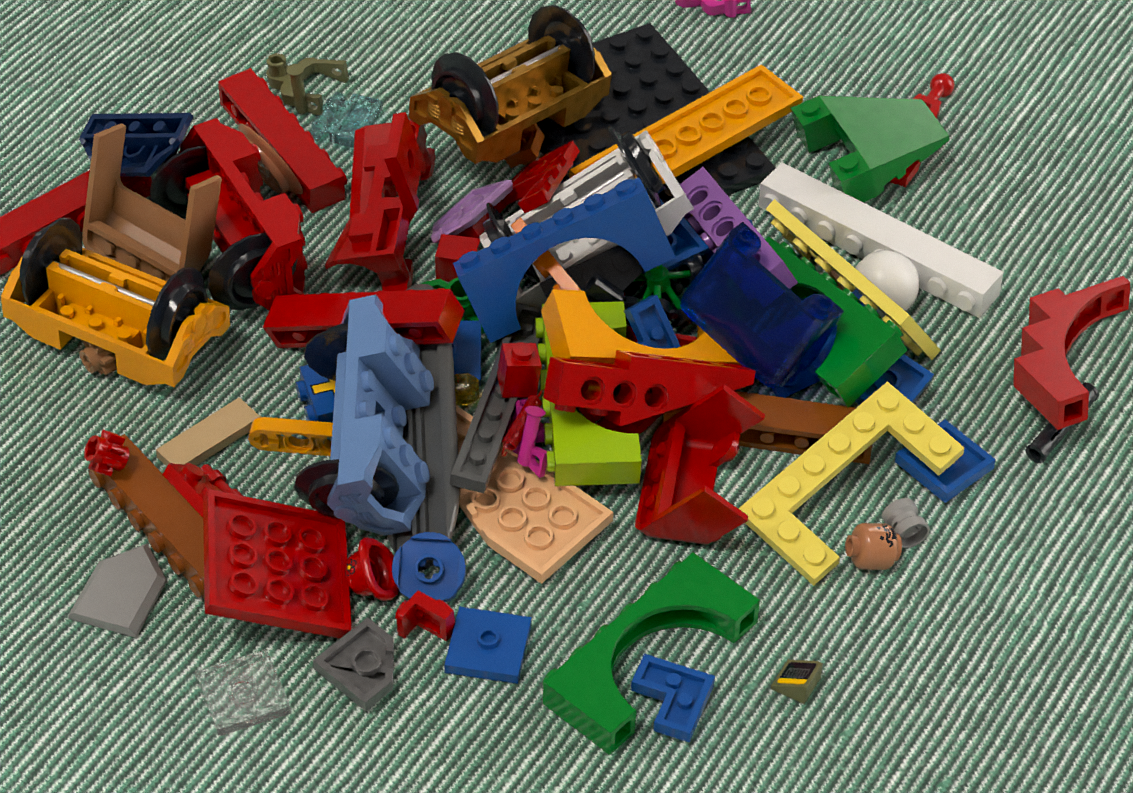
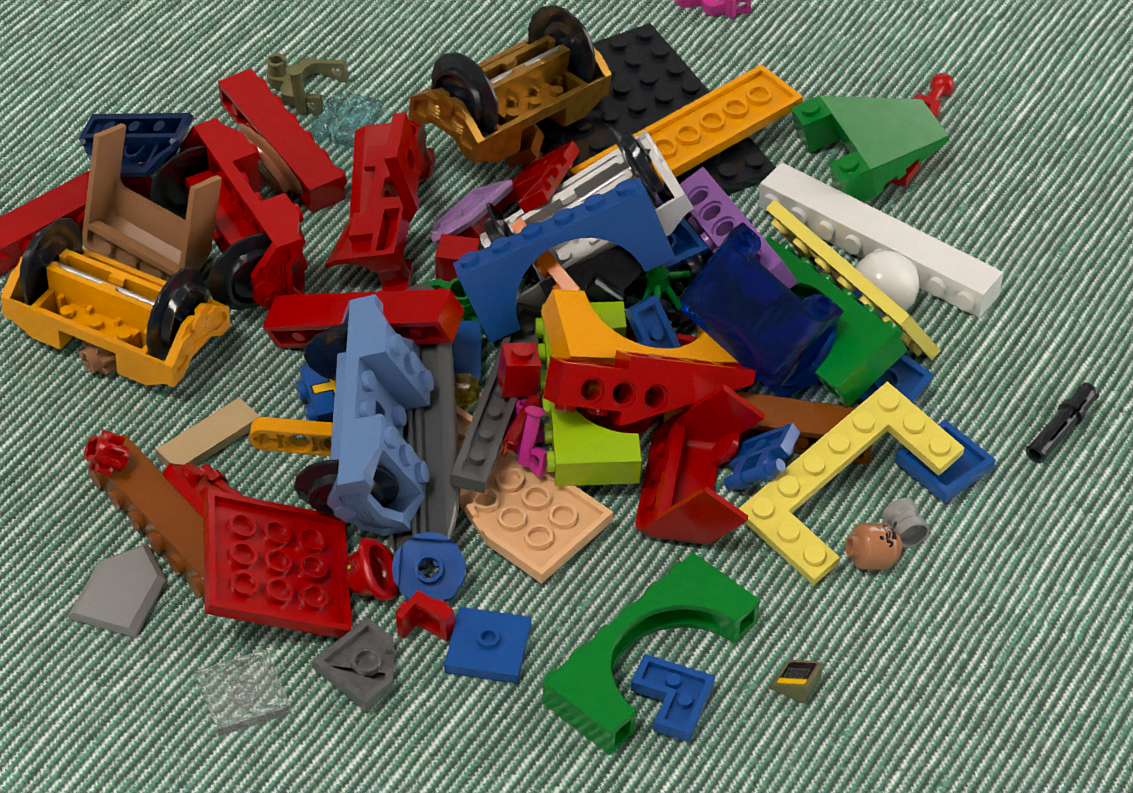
(762, 457): none -> blue plate
(1054, 325): red arch -> none

